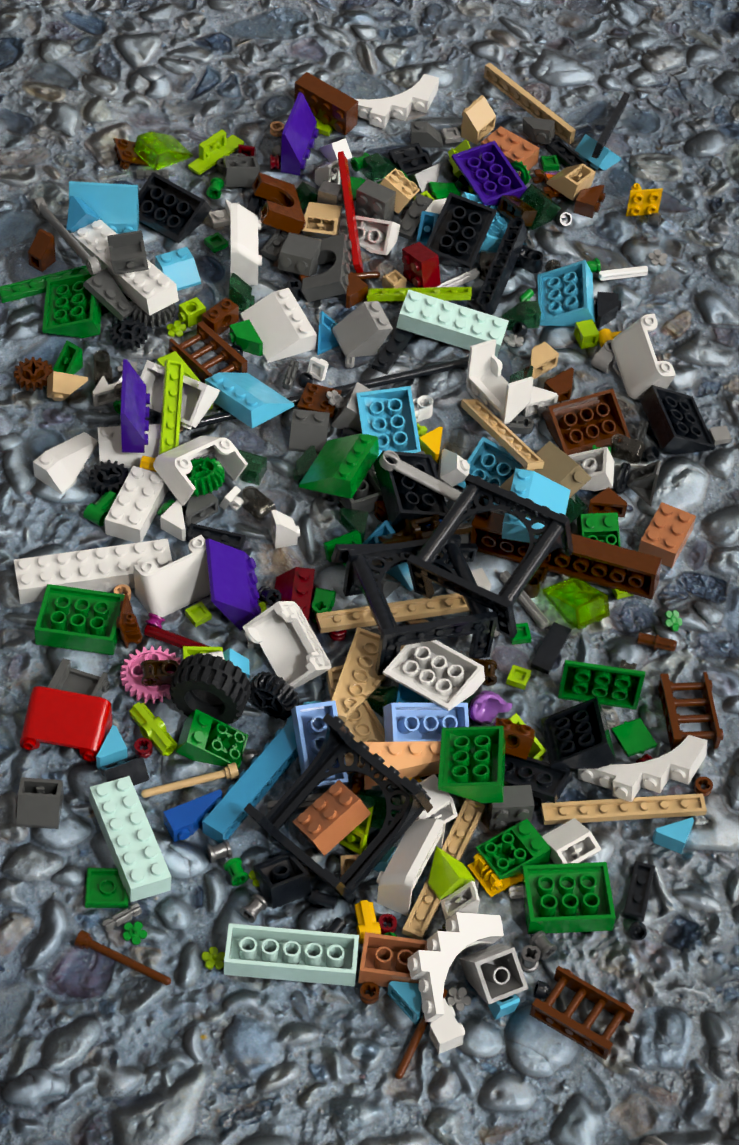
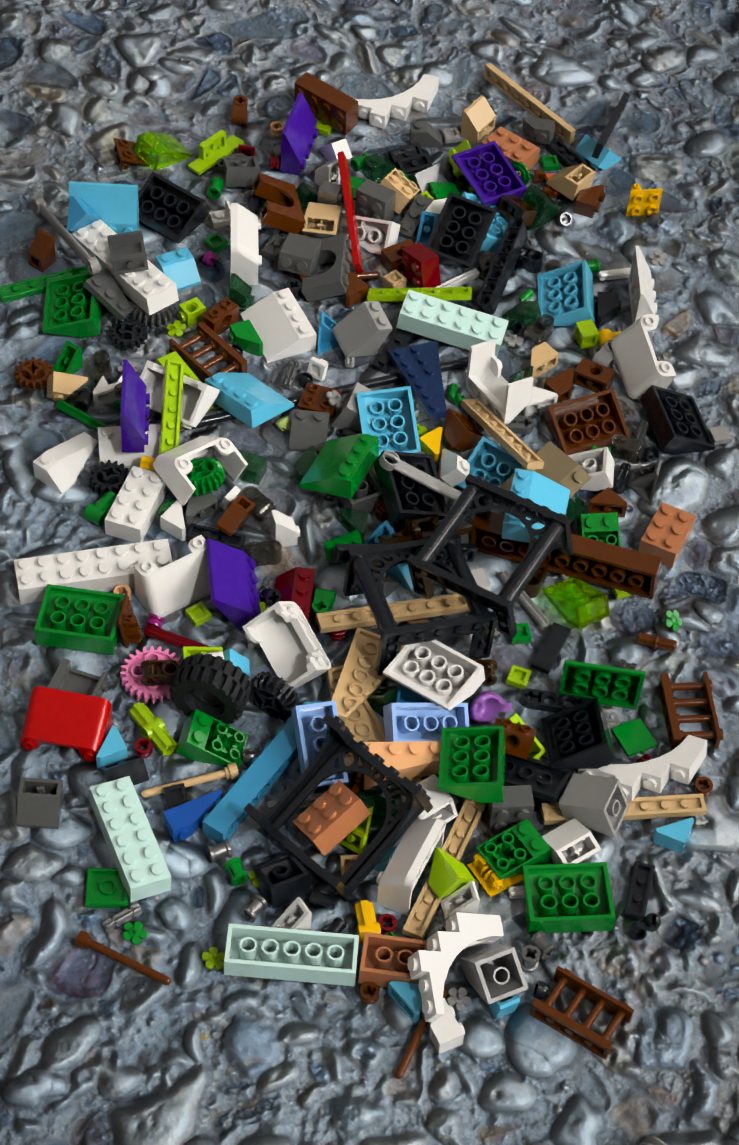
(79, 415): none -> green axle
(84, 399): none -> black bush
(175, 795): none -> black plate
(208, 258): none -> magenta hinge
(235, 515): none -> reddish brown slope
(239, 111): none -> reddish brown piece
(265, 552): none -> clear smoke piece
(283, 423): none -> yellowish green hinge
(295, 917): none -> white slope
(392, 256): none -> reddish brown brick
(422, 371): none -> dark blue wing
(453, 396): none -> green arm
(461, 431): none -> reddish brown slope
(540, 329): none -> clear smoke piece
(558, 698): none -> black beam
(593, 376): none -> reddish brown brick
(594, 802): none -> light grey slope
(641, 288): none -> white slope
(648, 921): none -> black hinge

